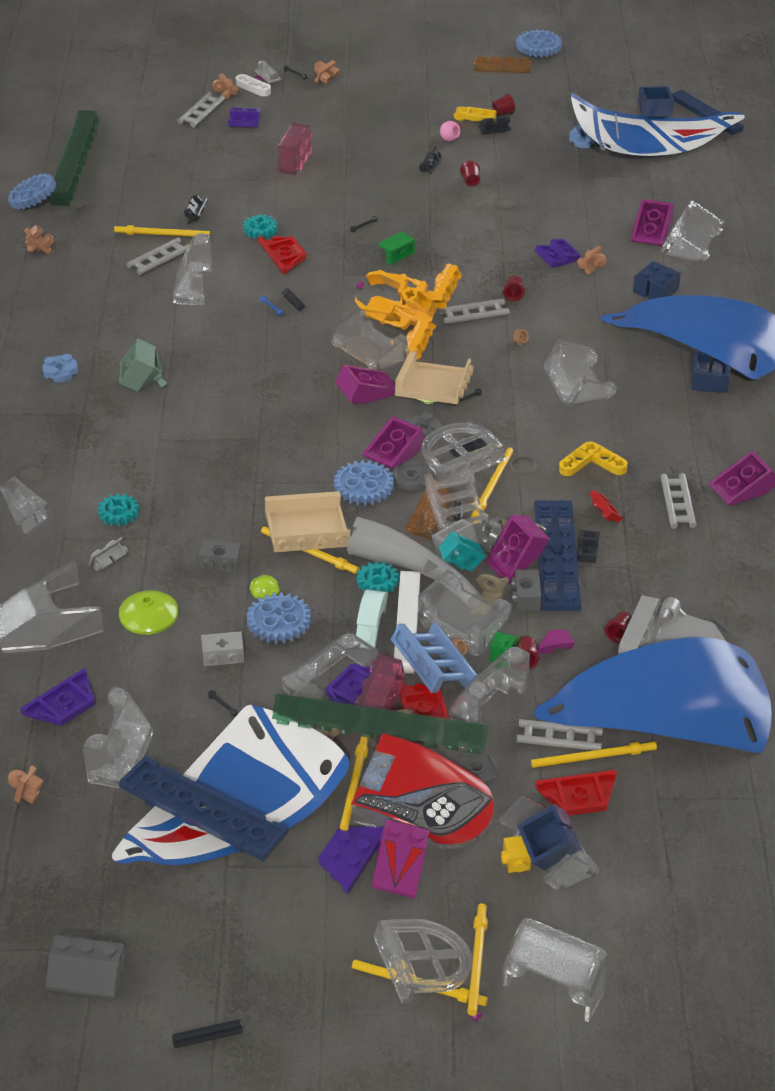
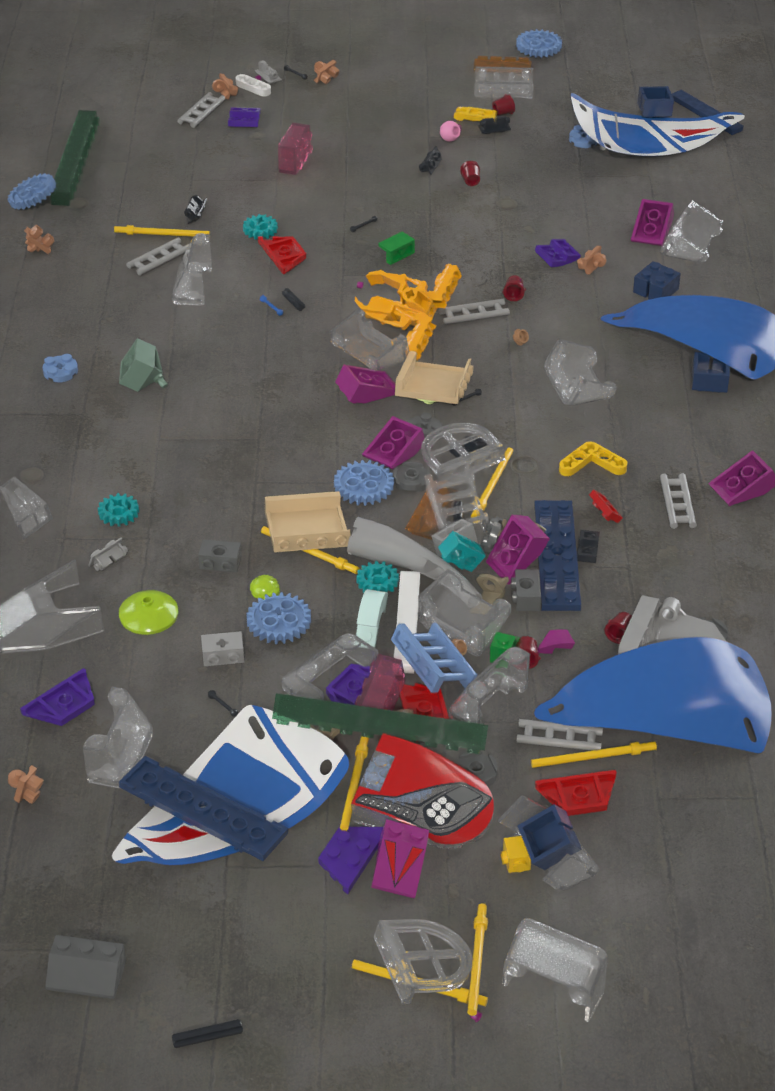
(515, 82): none -> clear fence

